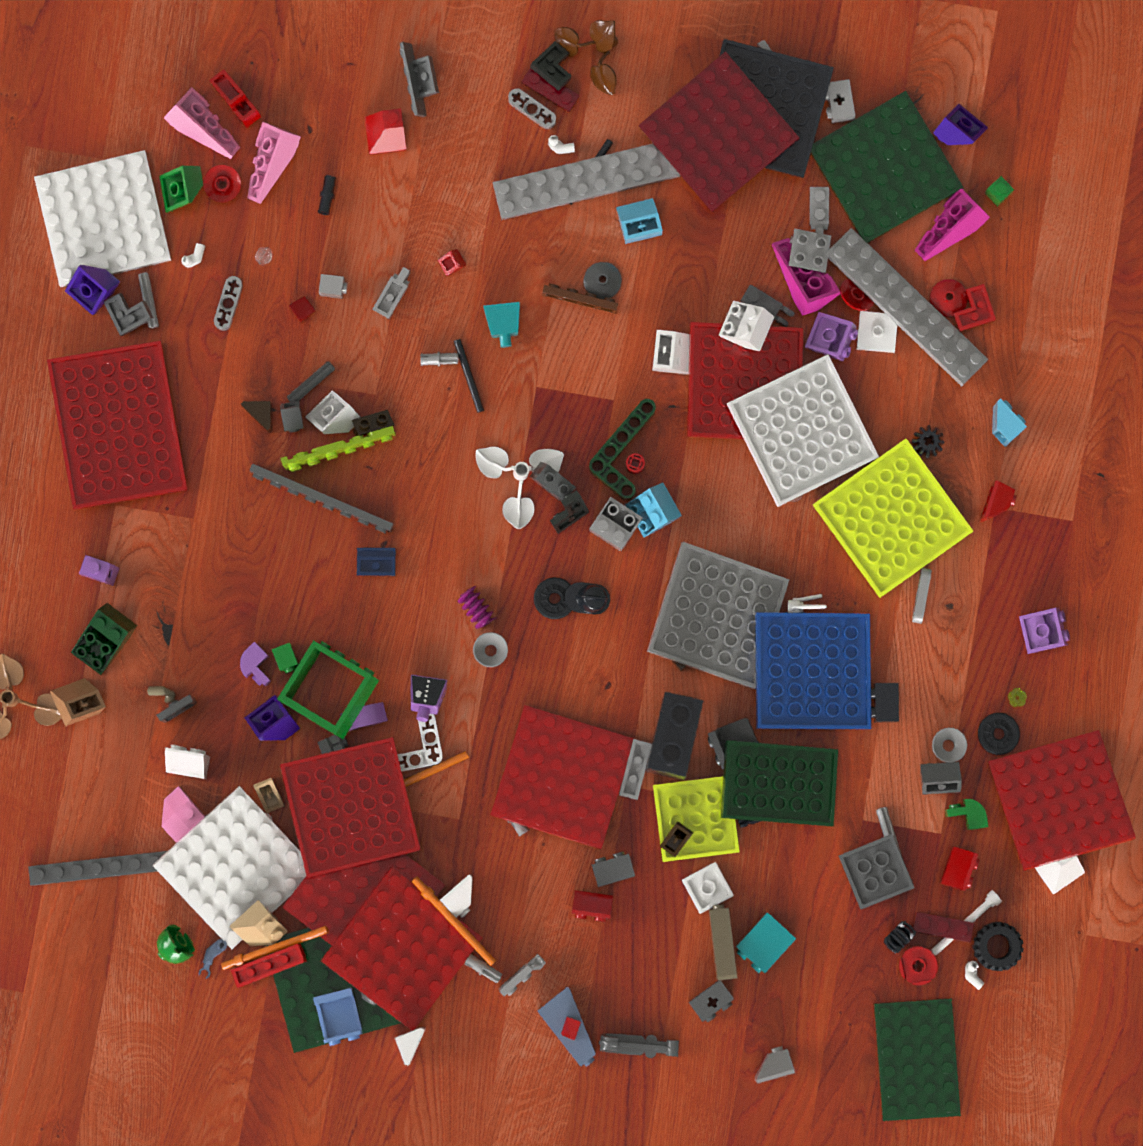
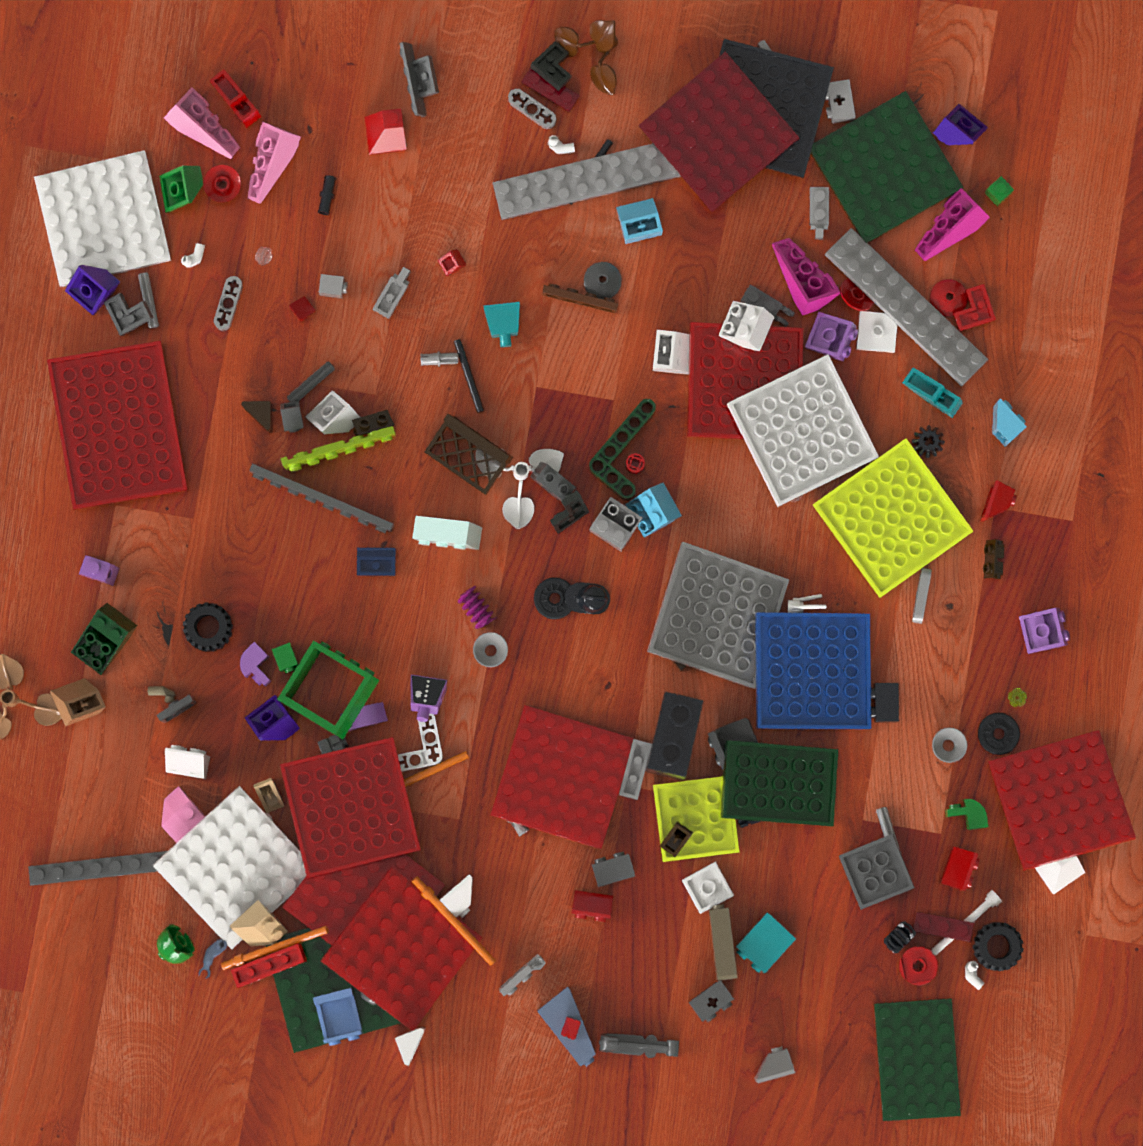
(192, 620): none -> black tyre
(447, 533): none -> light aqua wedge
(473, 438): none -> dark brown fence
(483, 968): light grey axle -> none
(809, 250): light grey hinge -> none
(933, 392): none -> teal slope
(940, 778): dark grey brick -> none
(993, 550): none -> dark brown hinge

